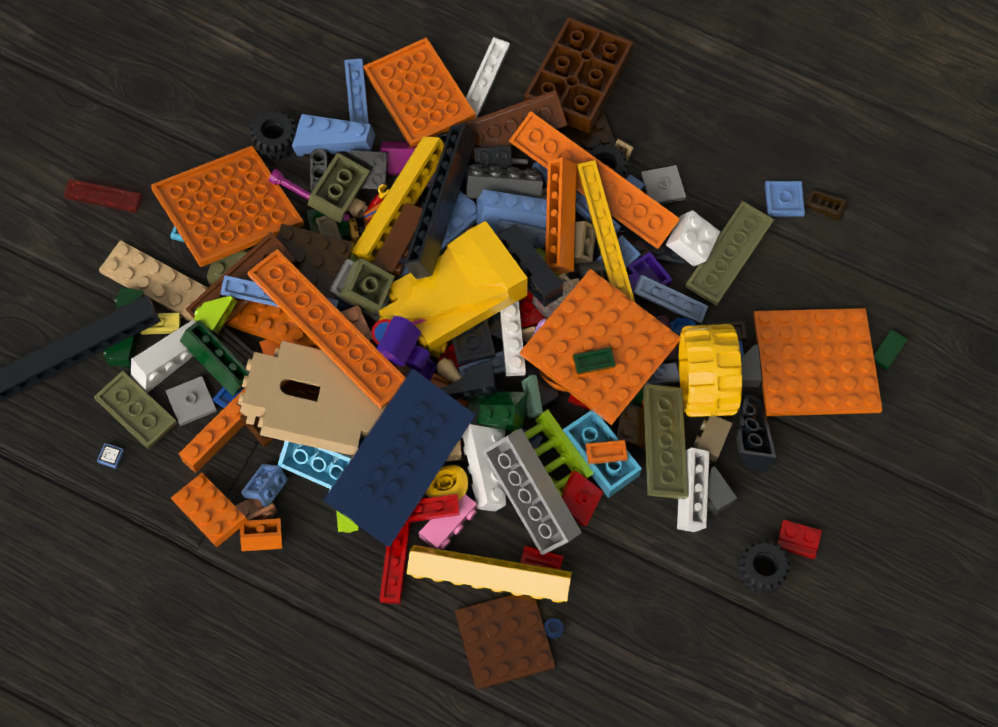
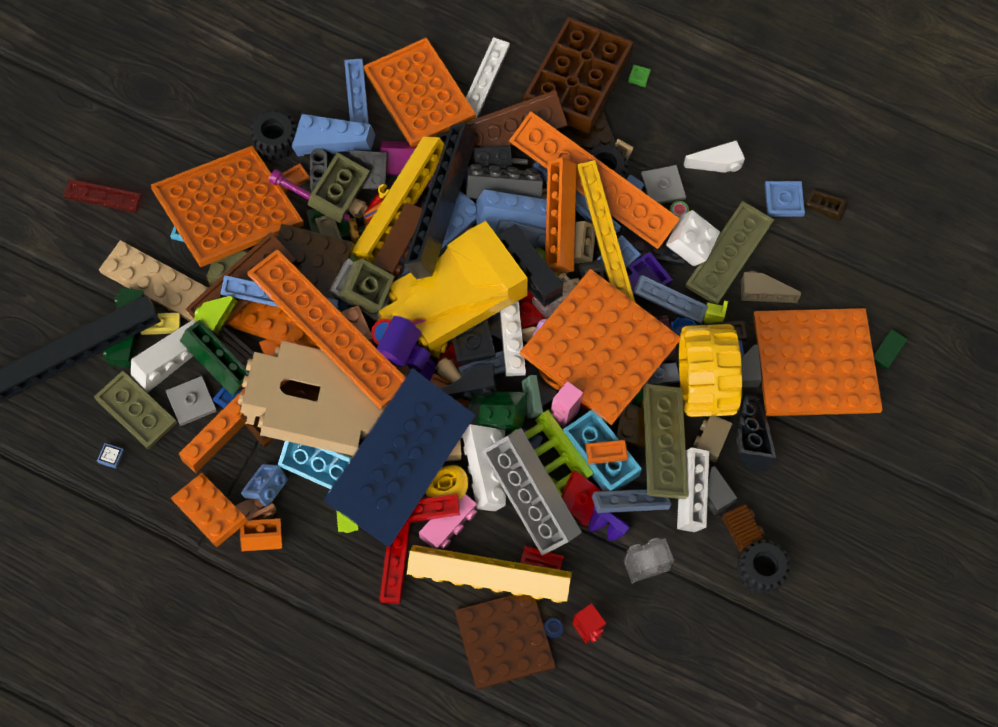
(296, 175): none -> orange tile
(566, 404): none -> bright pink brick
(589, 624): none -> red piece
(593, 361): dark green tile -> none
(616, 528): none -> dark purple tile
(628, 501): none -> sand blue plate
(639, 75): none -> bright green tile
(648, 559): none -> clear brick
(679, 208): none -> tile
(715, 313): none -> neon yellow panel
(719, 159): none -> white slope
(743, 527): none -> reddish brown brick
(765, 288): none -> dark tan slope
(799, 539): red plate -> none

